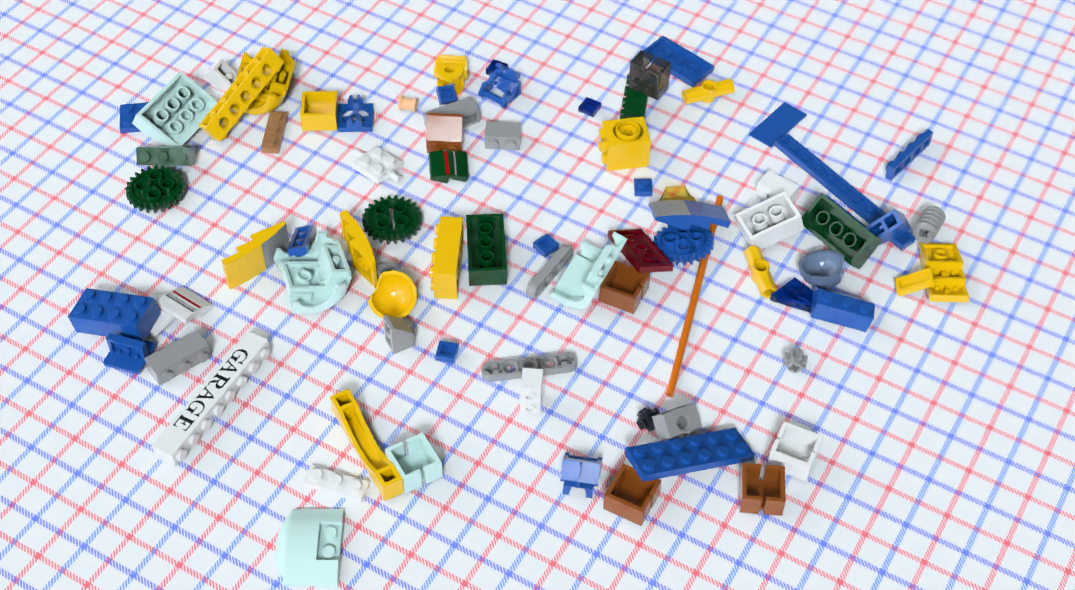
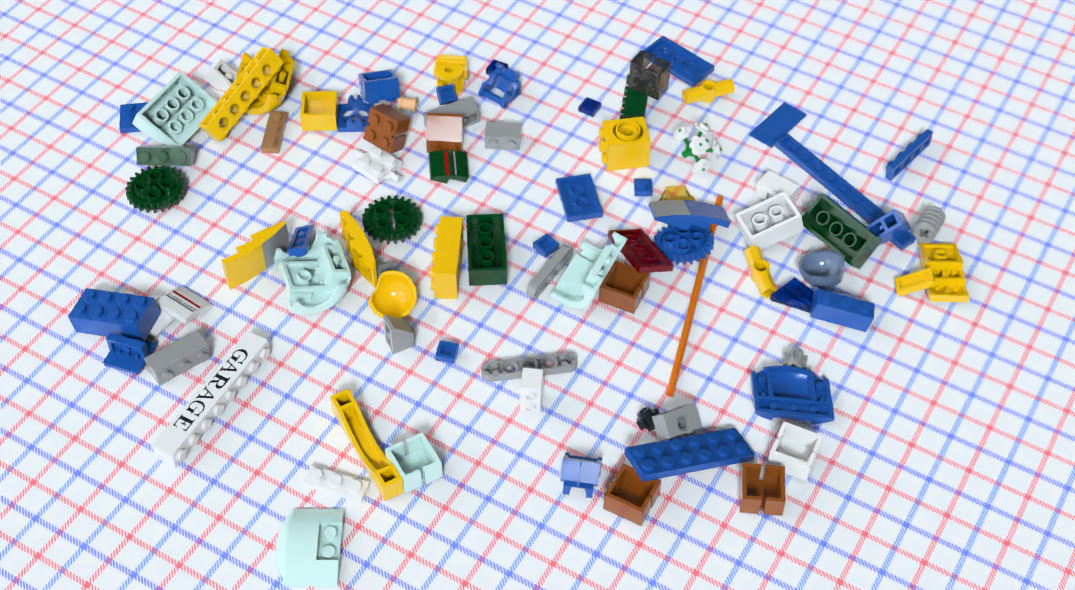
(379, 86): none -> blue piece
(385, 124): none -> dark orange piece
(578, 197): none -> blue plate
(699, 145): none -> white plant
(791, 394): none -> blue slope

